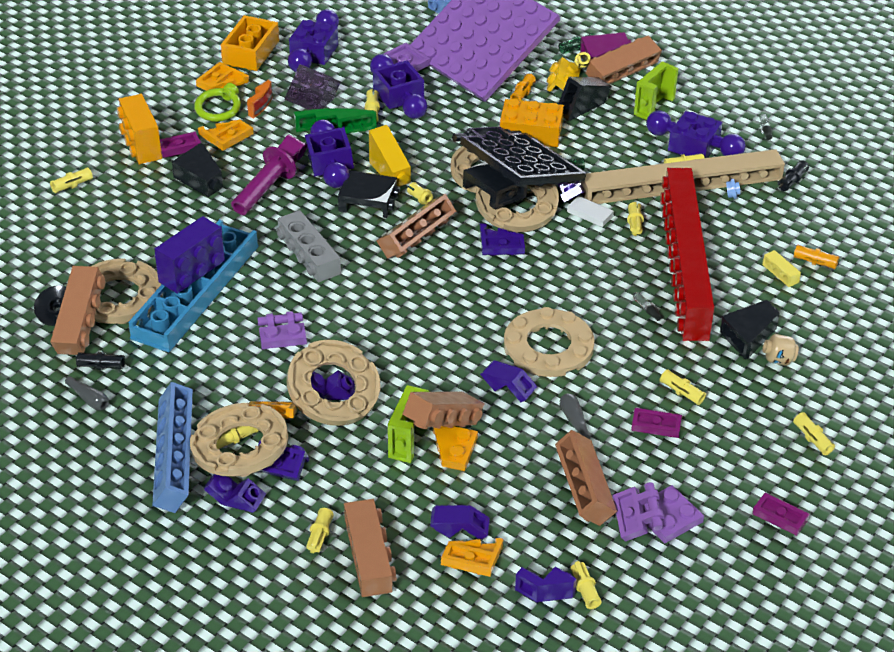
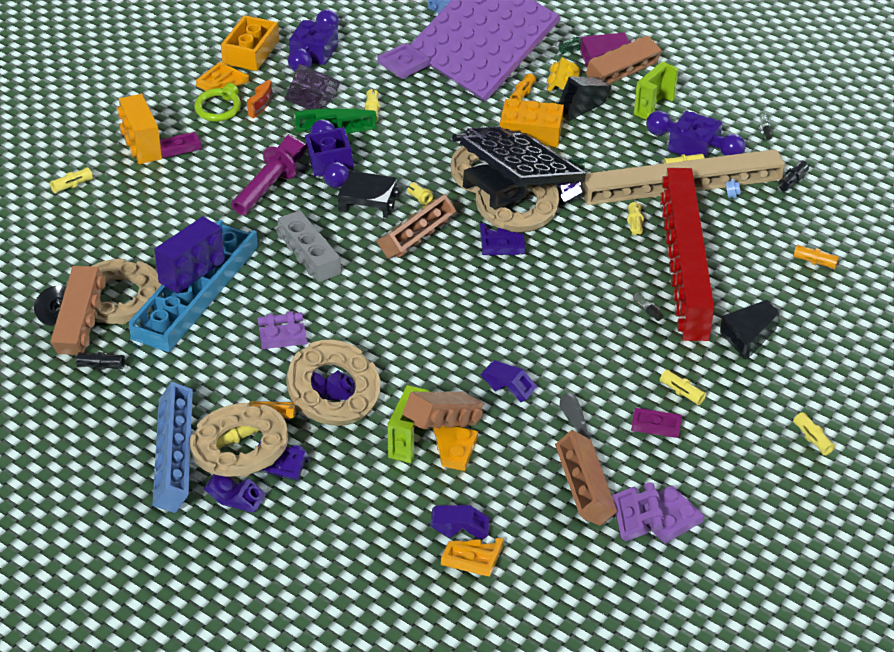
(90, 395): dark grey piece -> none
(198, 170): black slope -> none
(226, 134): light orange wing -> none
(319, 530): light yellow axle -> none
(368, 547): nougat brick -> none
(387, 155): yellow slope -> none
(399, 85): dark purple brick -> none
(542, 364): tan plate -> none
(554, 586): dark purple slope -> none
(585, 56): light yellow pin -> none
(586, 585): light yellow axle -> none
(590, 211): white tile -> none
(780, 349): tan head -> none
(780, 514): magenta plate -> none
(781, 268): light yellow piece -> none

